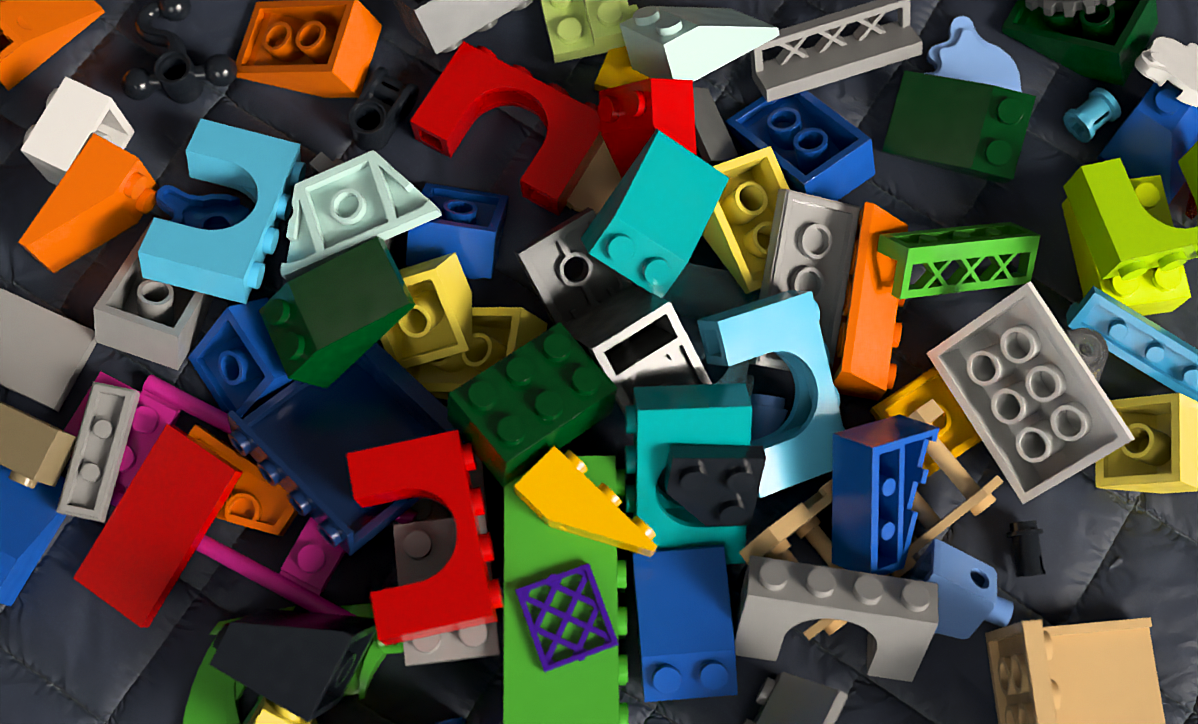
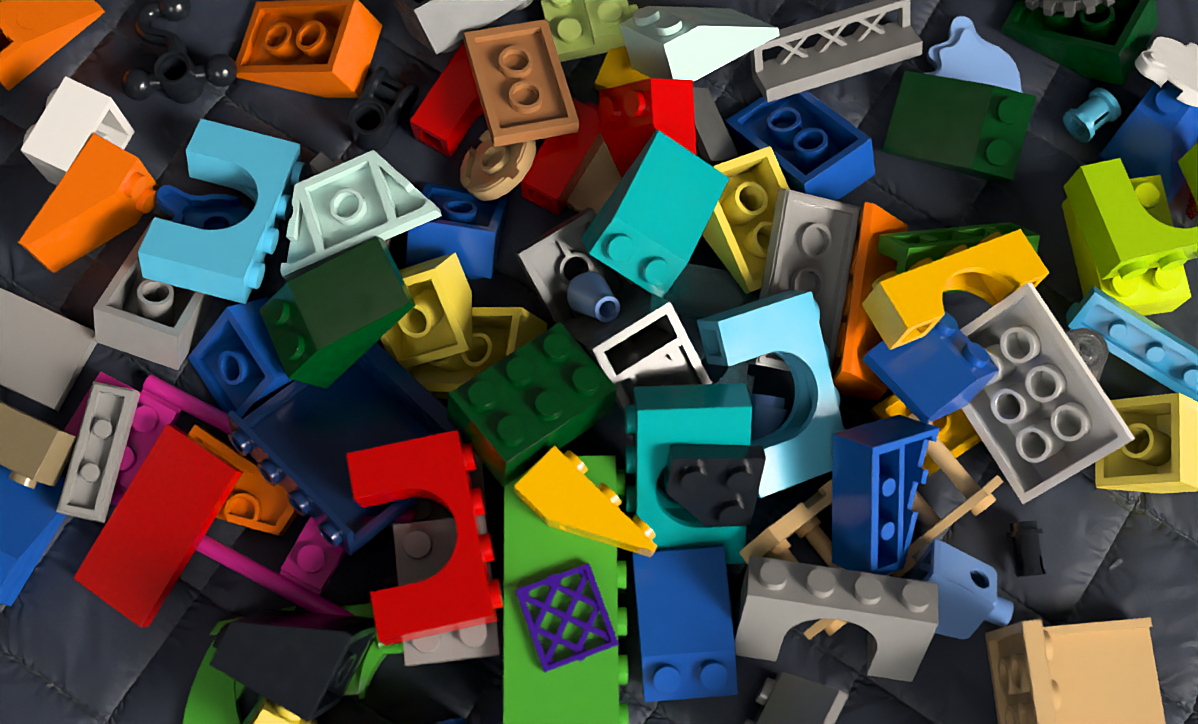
(495, 170): none -> tan tile
(520, 83): none -> medium nougat plate
(592, 297): none -> medium blue cone
(911, 303): none -> yellow arch
(934, 371): none -> blue slope

